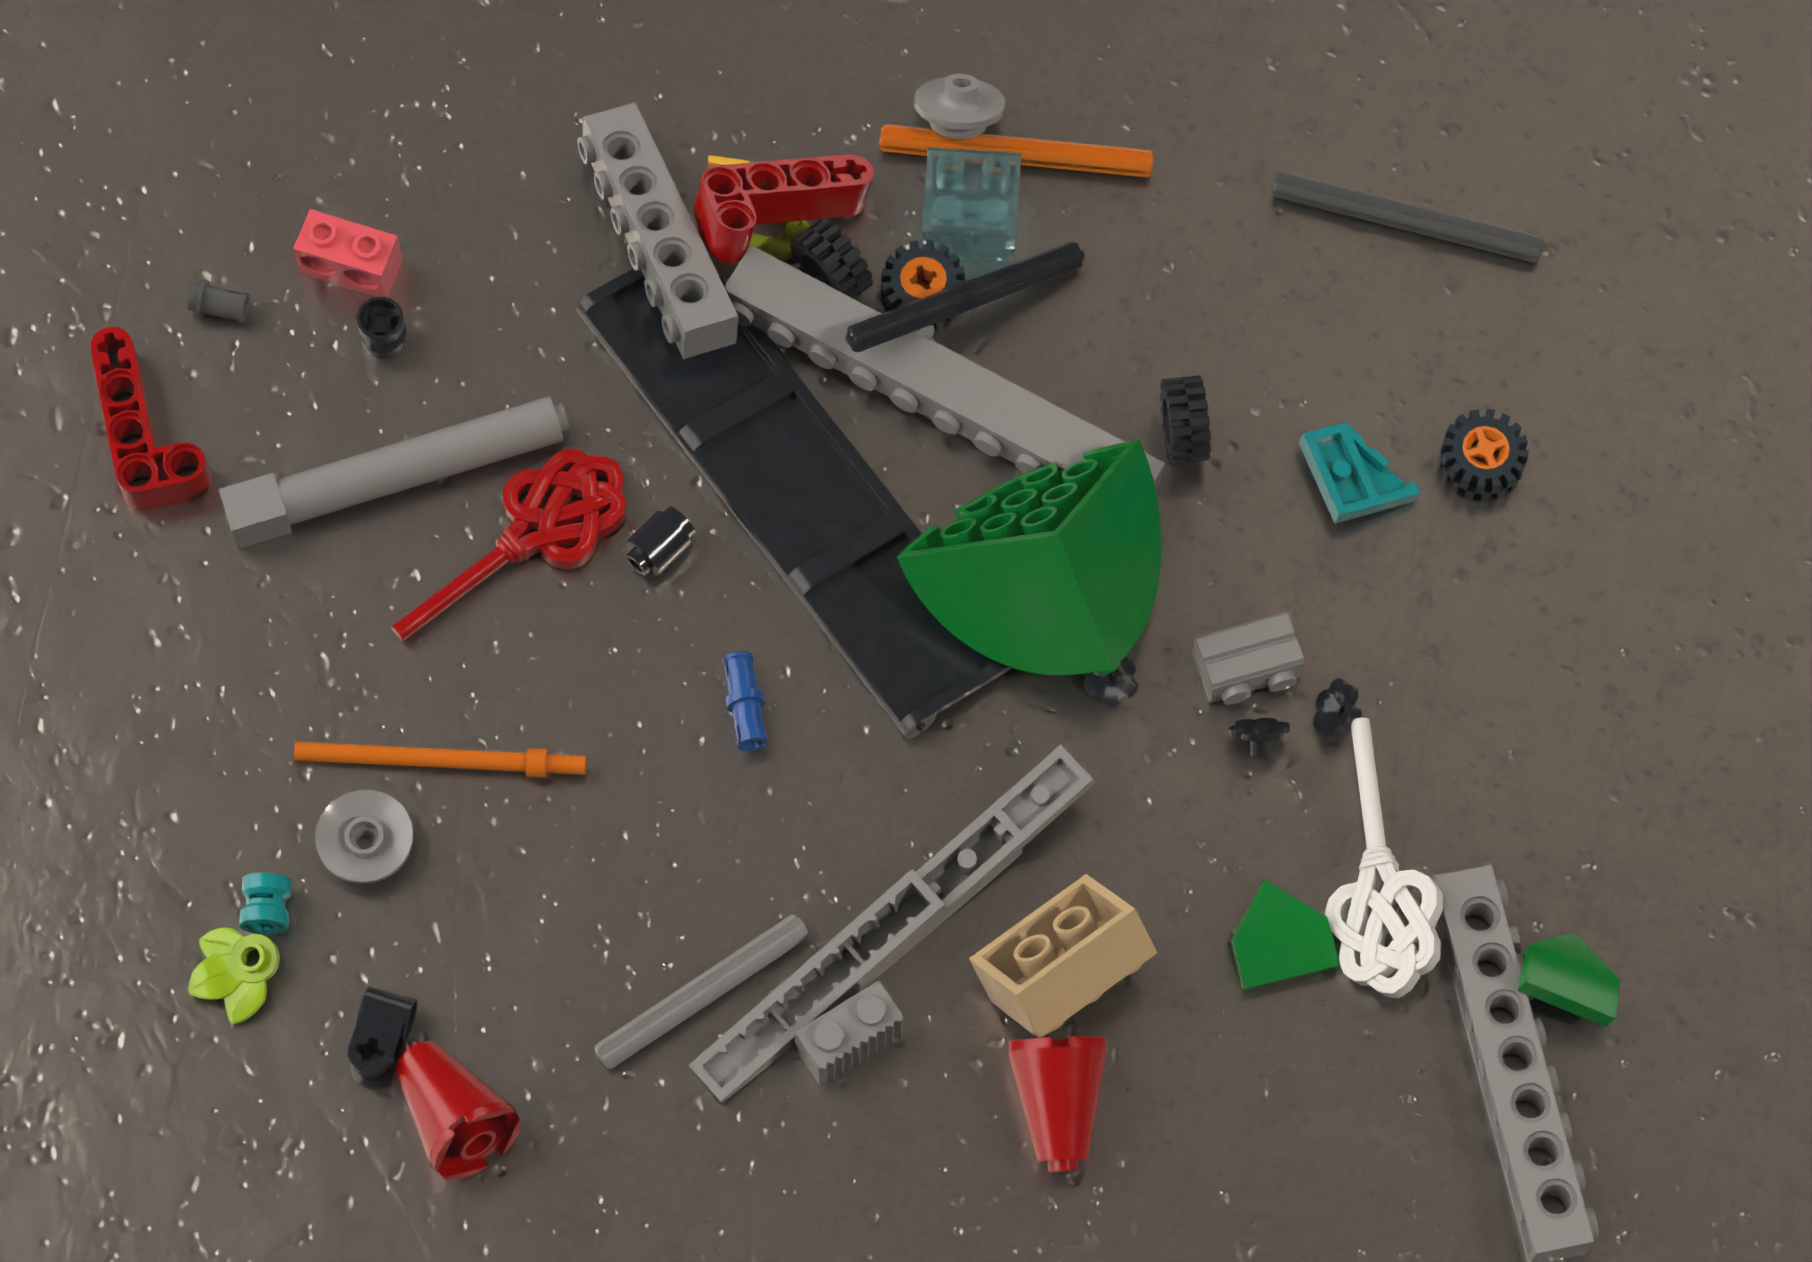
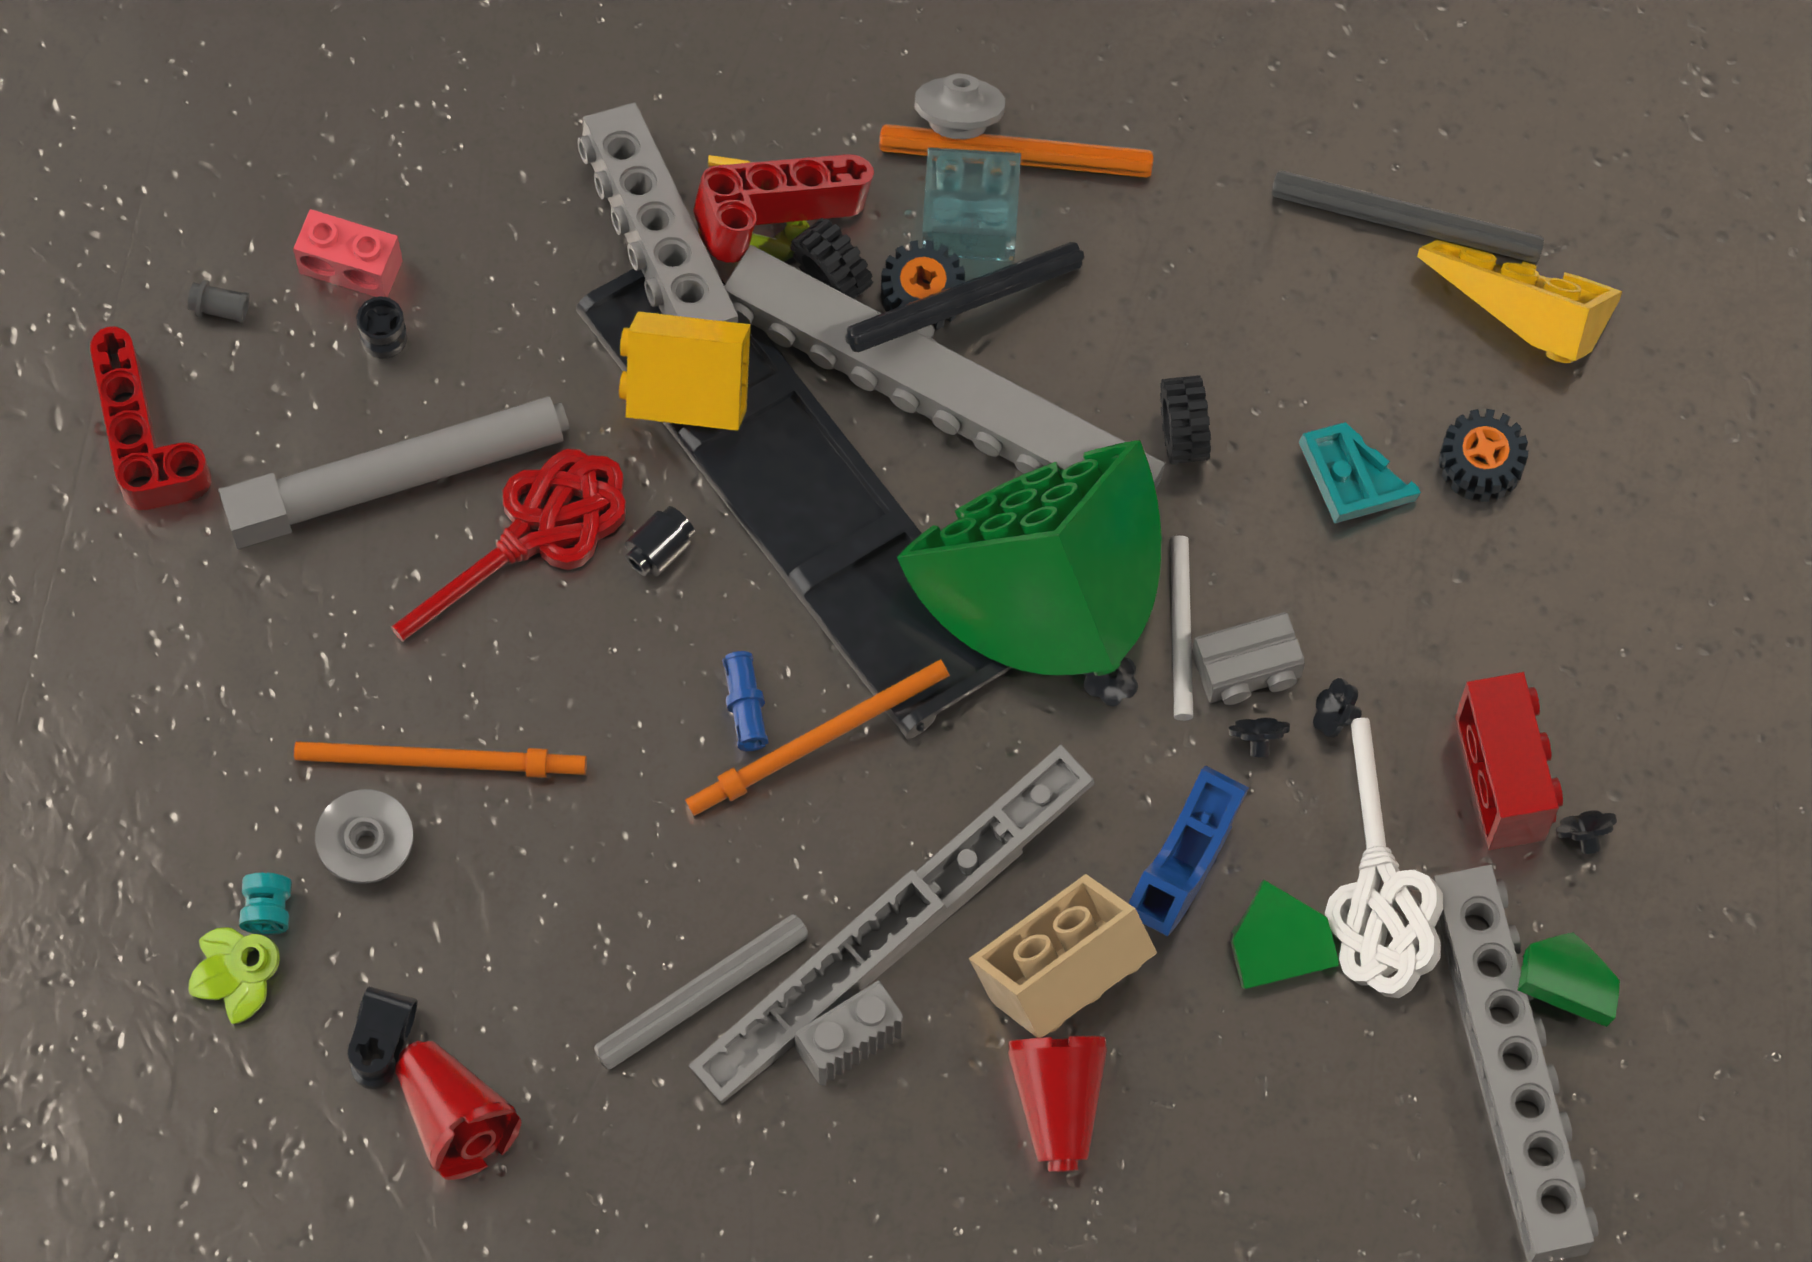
(685, 370): none -> yellow brick
(733, 783): none -> orange bar
(1181, 628): none -> white bar
(1189, 851): none -> blue arch
(1508, 760): none -> red brick
(1546, 312): none -> yellow wedge
(1587, 829): none -> black plant

